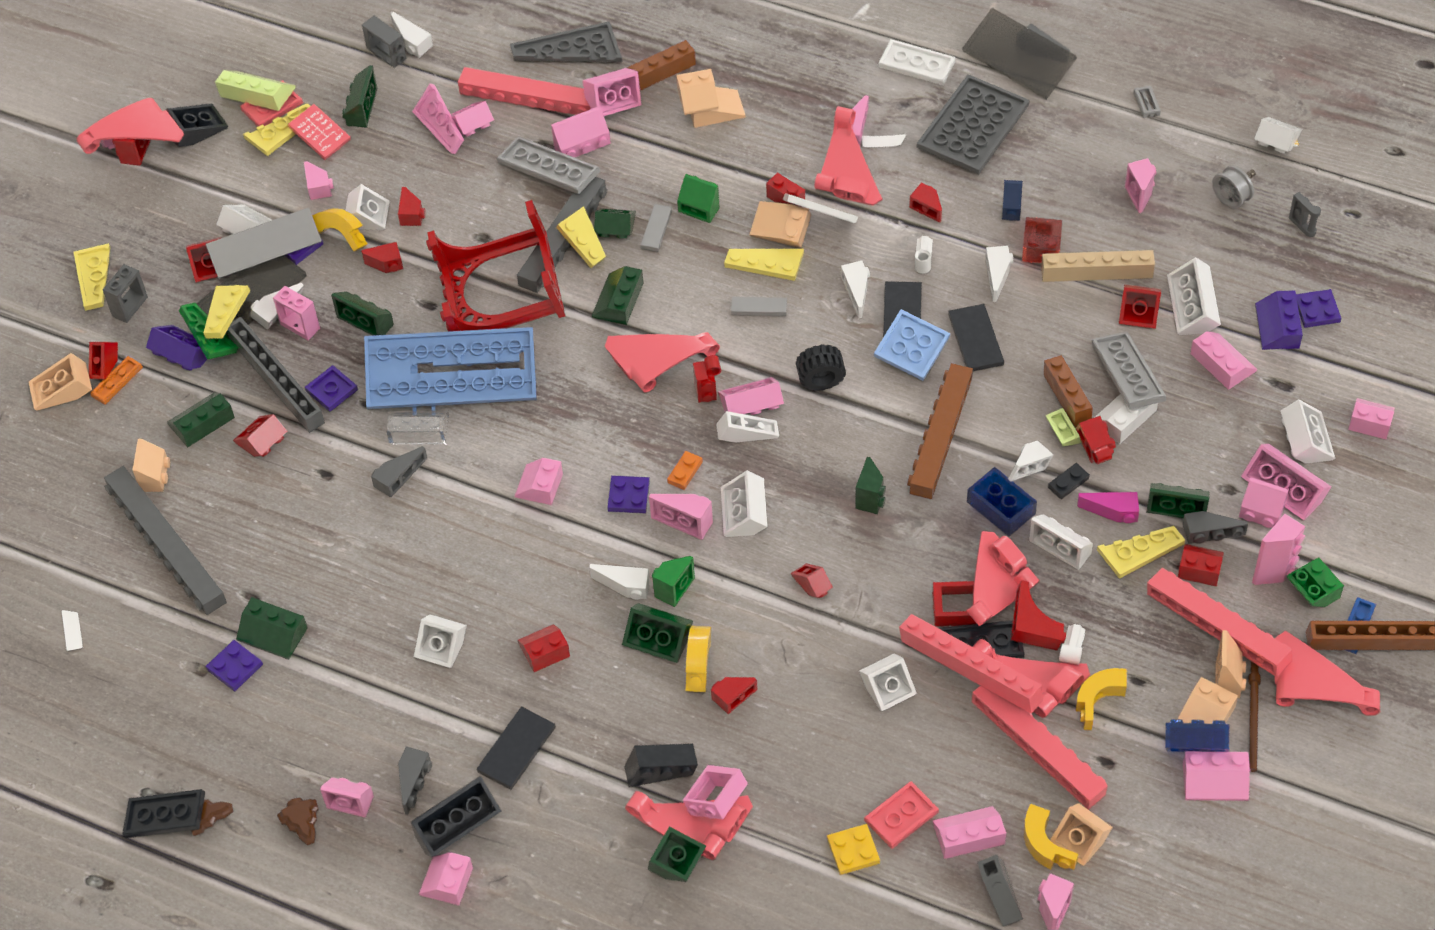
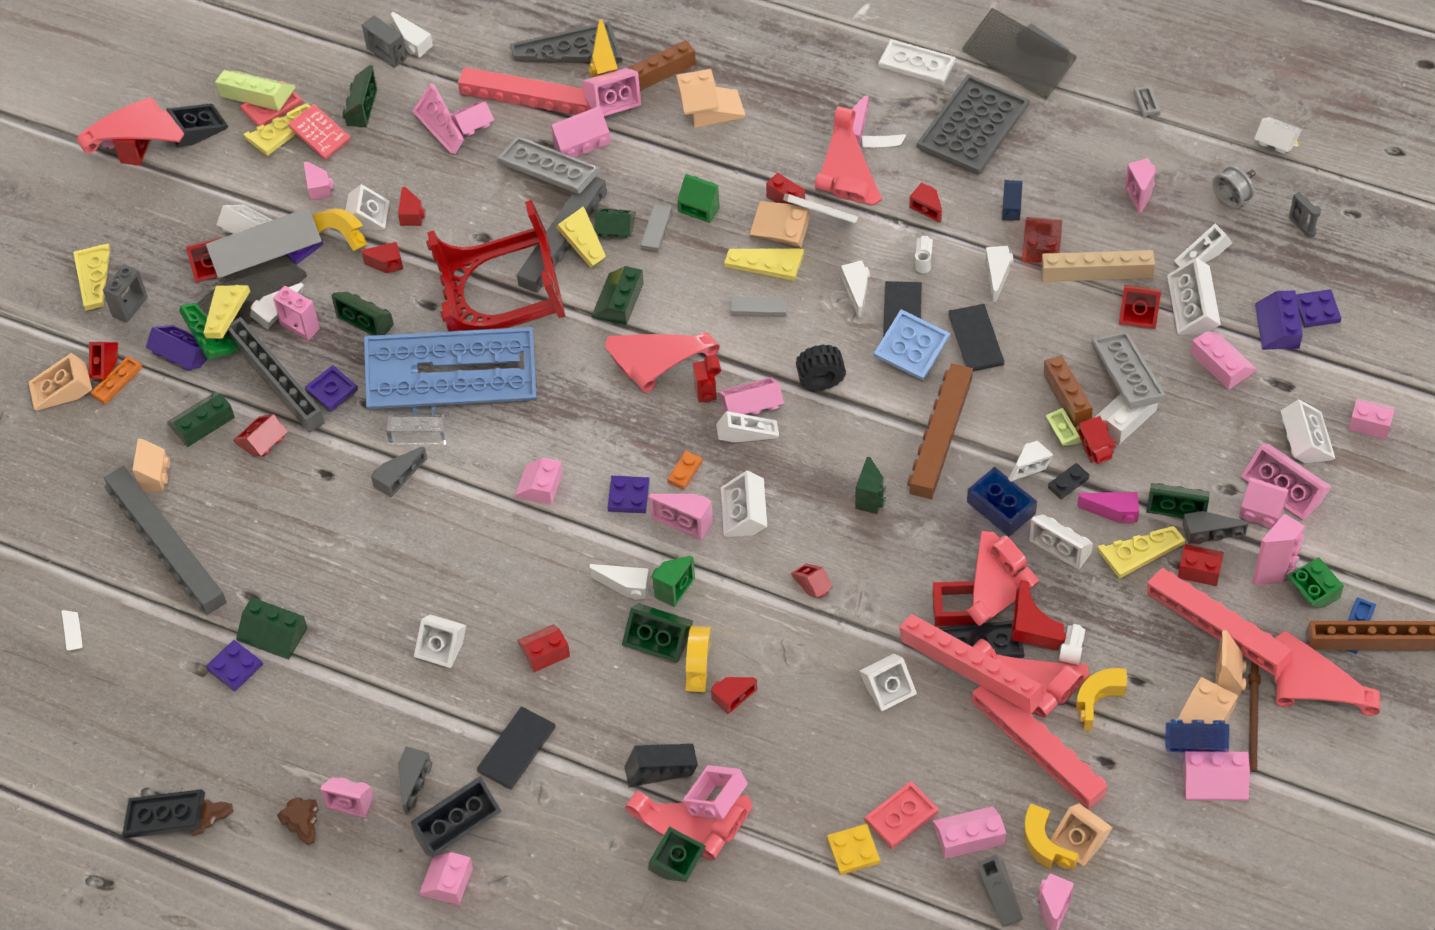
(602, 56): none -> yellow slope
(1206, 247): none -> white slope

